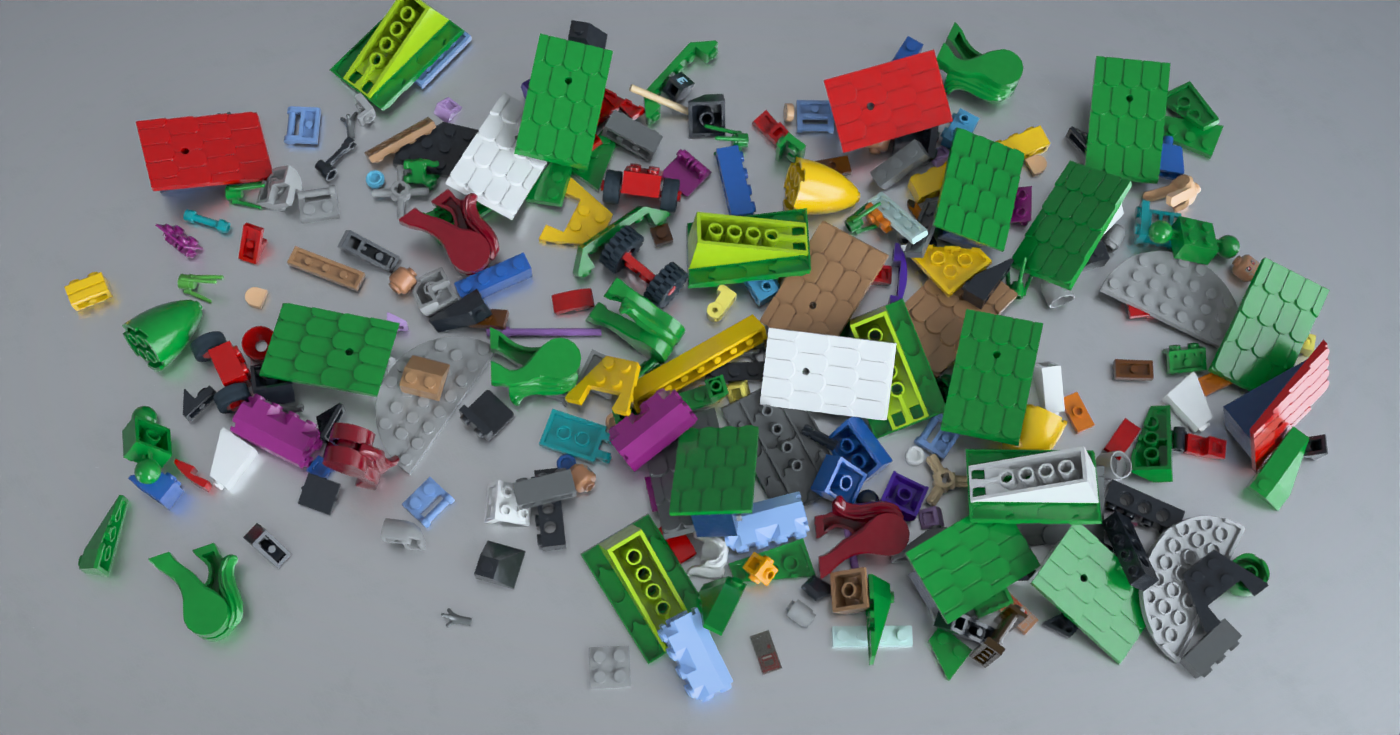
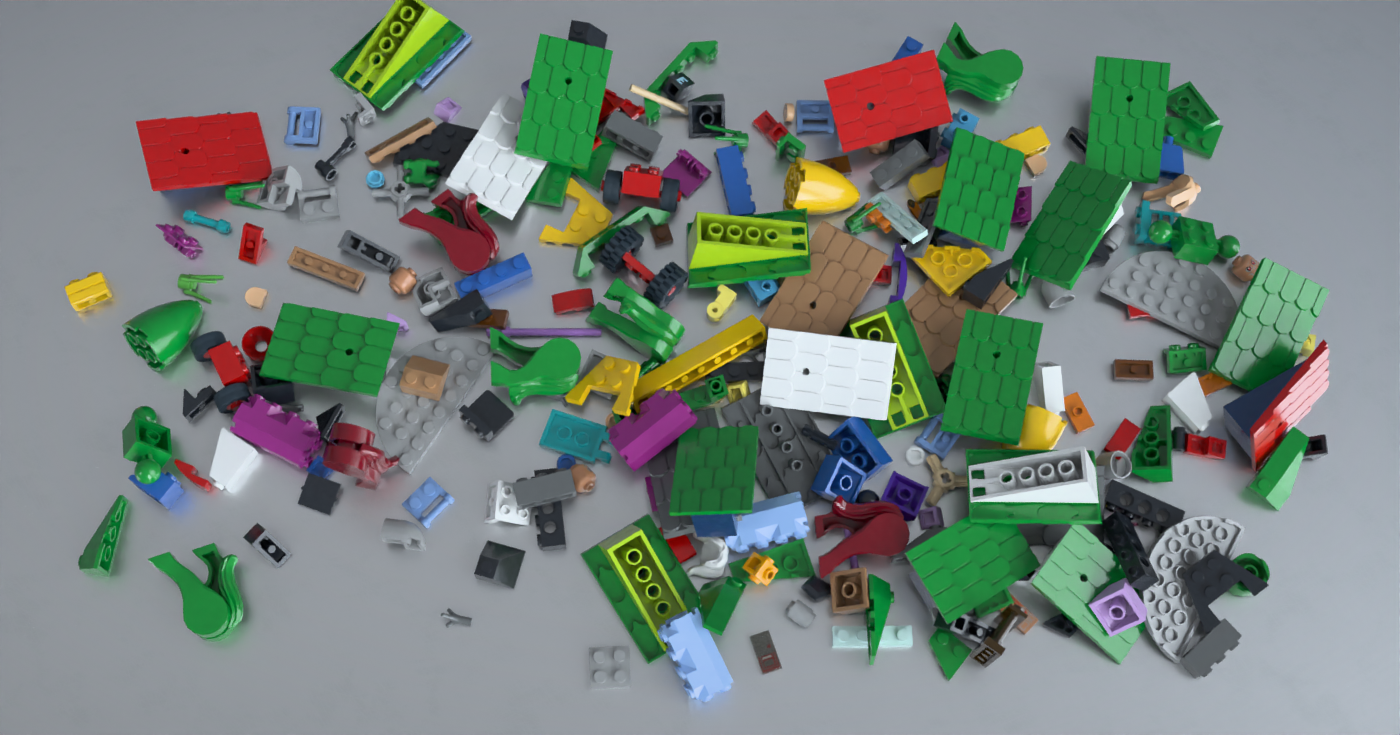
(1118, 607): none -> lavender slope

